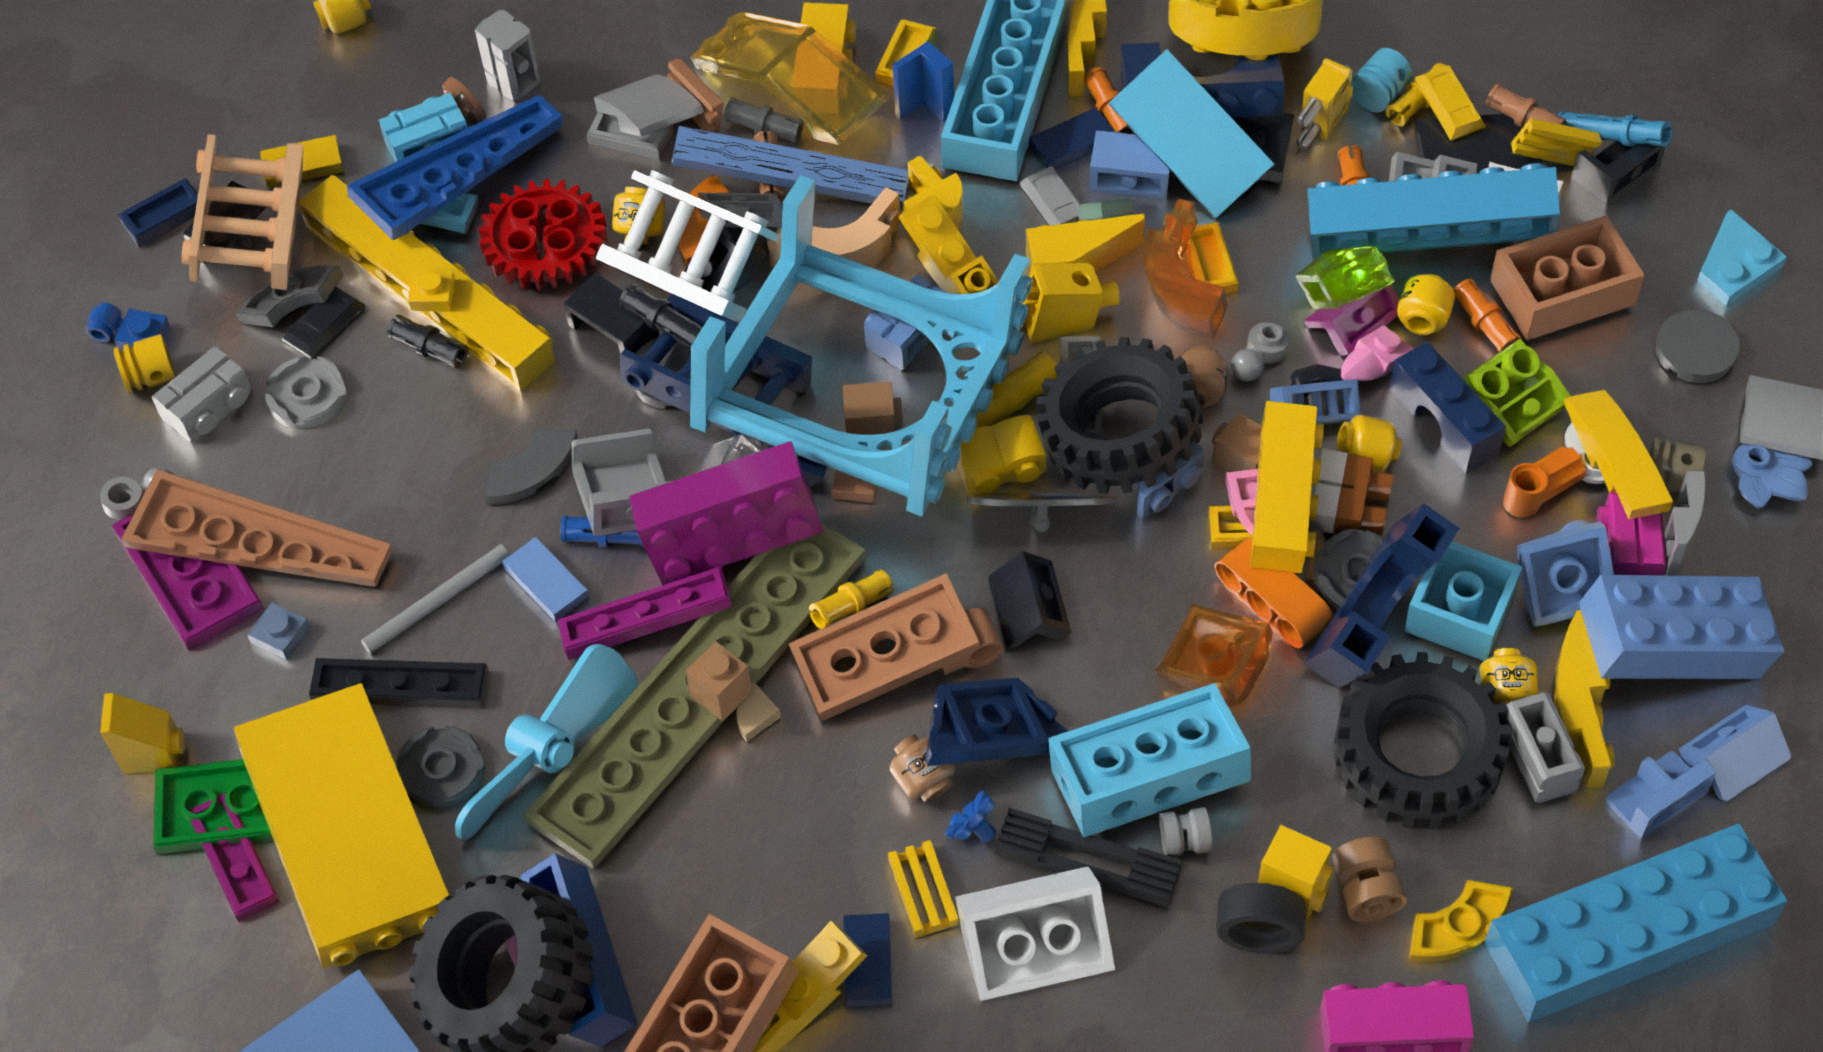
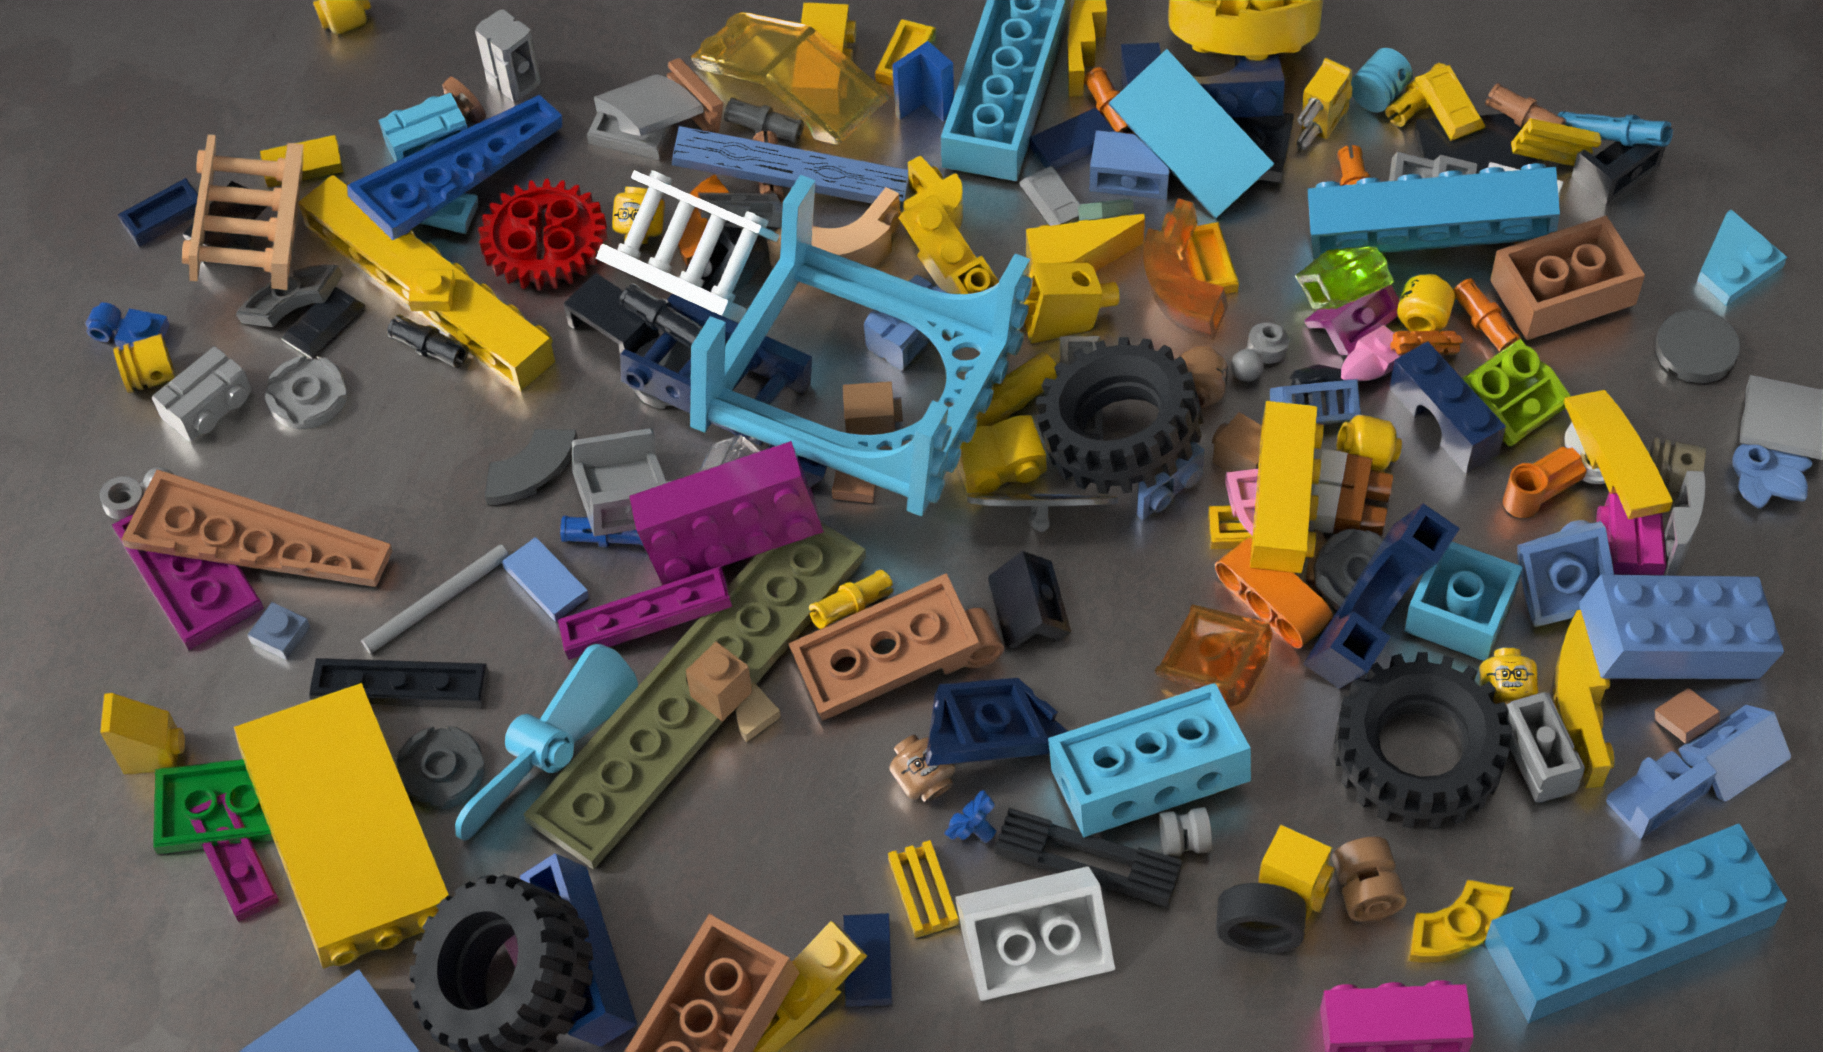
(1444, 342): none -> orange axle
(1687, 715): none -> nougat tile

